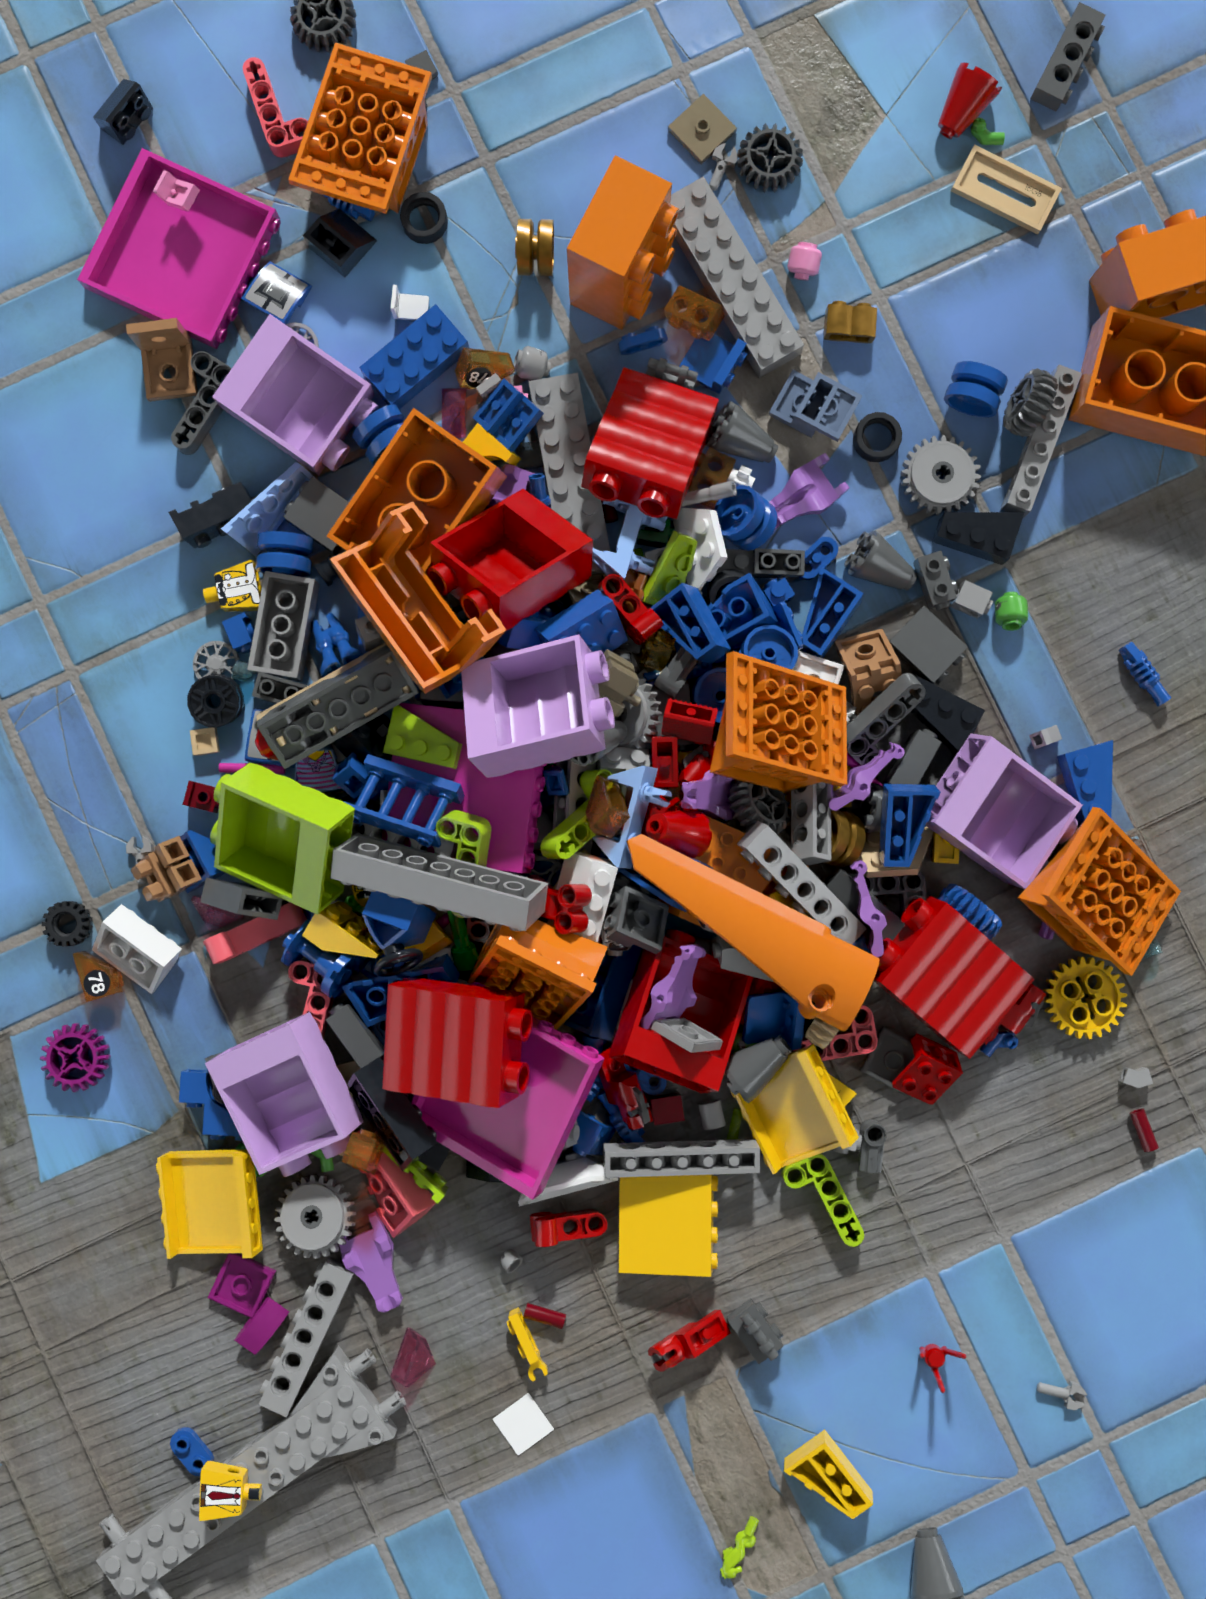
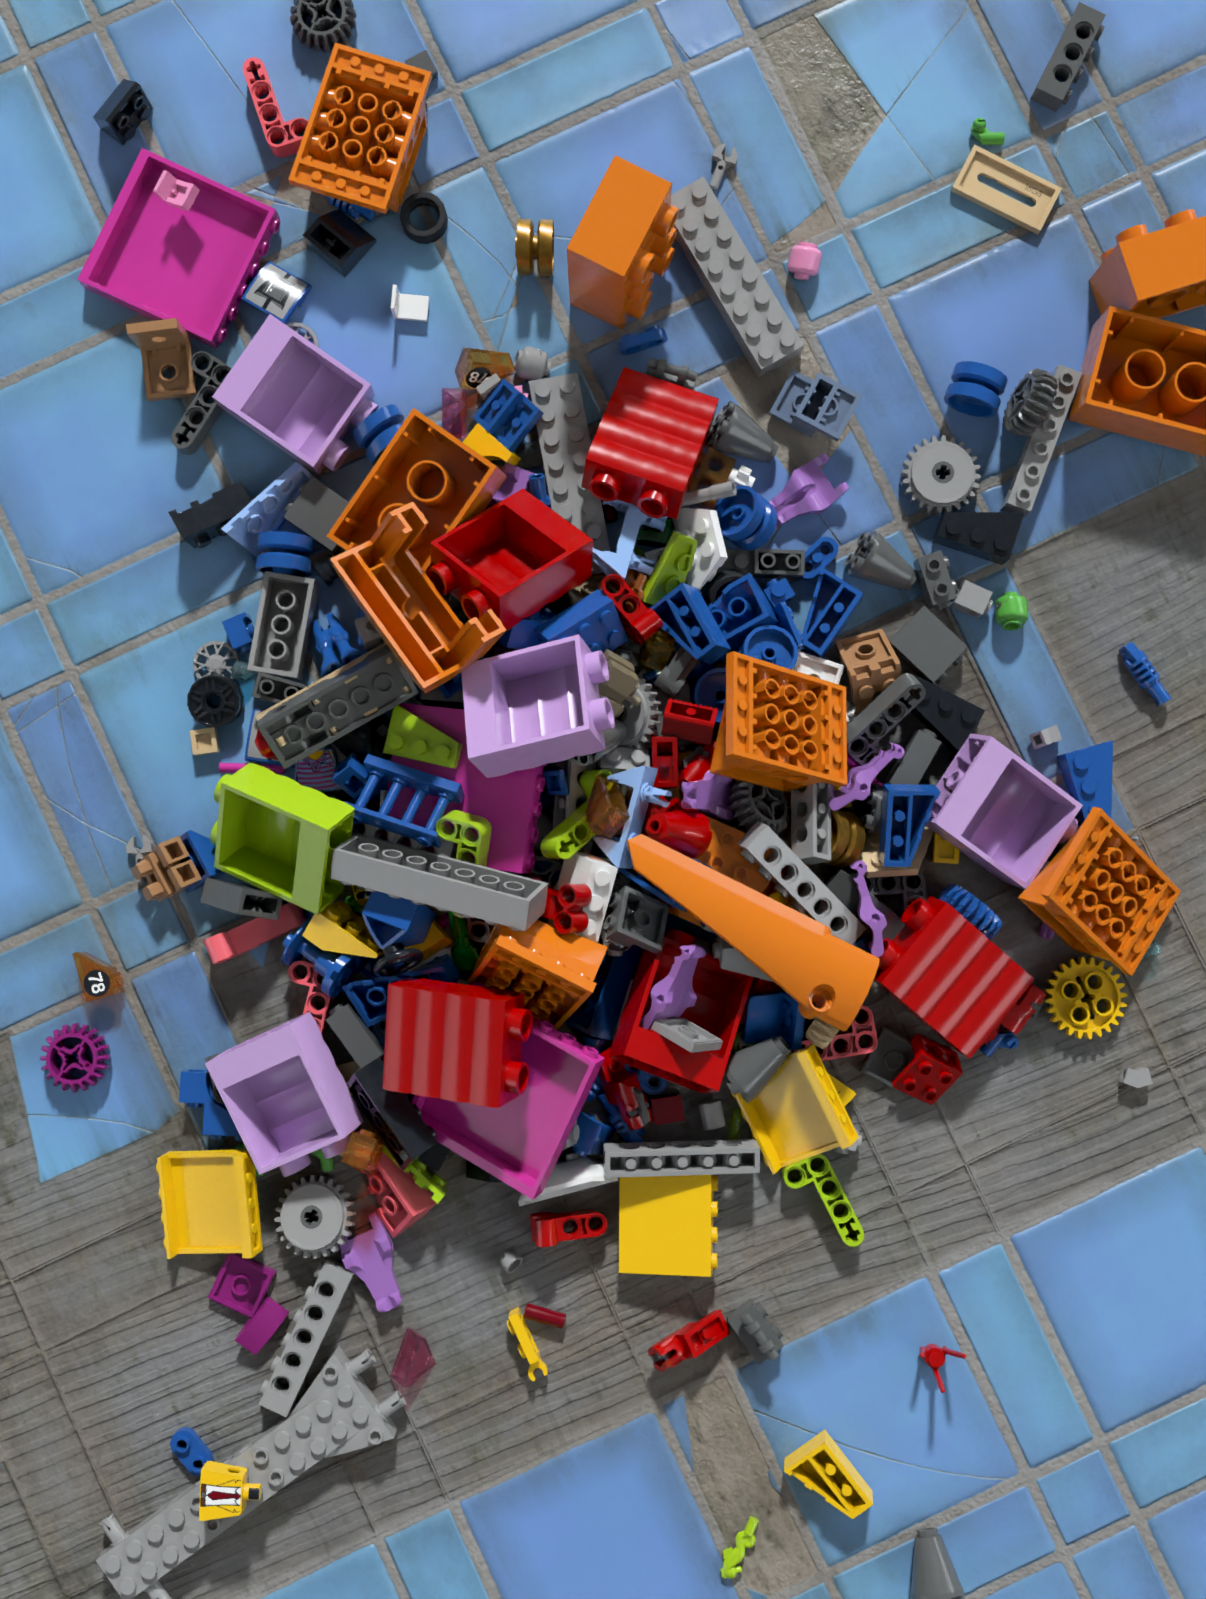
(52, 923): black tyre -> none
(136, 948): white slope -> none
(193, 797): dark red brick -> none
(214, 917): clear pink slope -> none
(236, 588): torso -> none
(414, 358): blue brick -> none
(523, 1424): white sticker -> none
(697, 309): clear orange brick -> none
(702, 128): dark tan plate -> none
(715, 361): blue bracket -> none
(773, 137): dark grey gear -> none
(850, 322): pearl gold brick -> none
(871, 1148): dark grey piece -> none
(886, 420): black tyre -> none
(967, 99): red cone -> none
(1064, 1393): light grey bar -> none
(1144, 1130): dark red hinge -> none

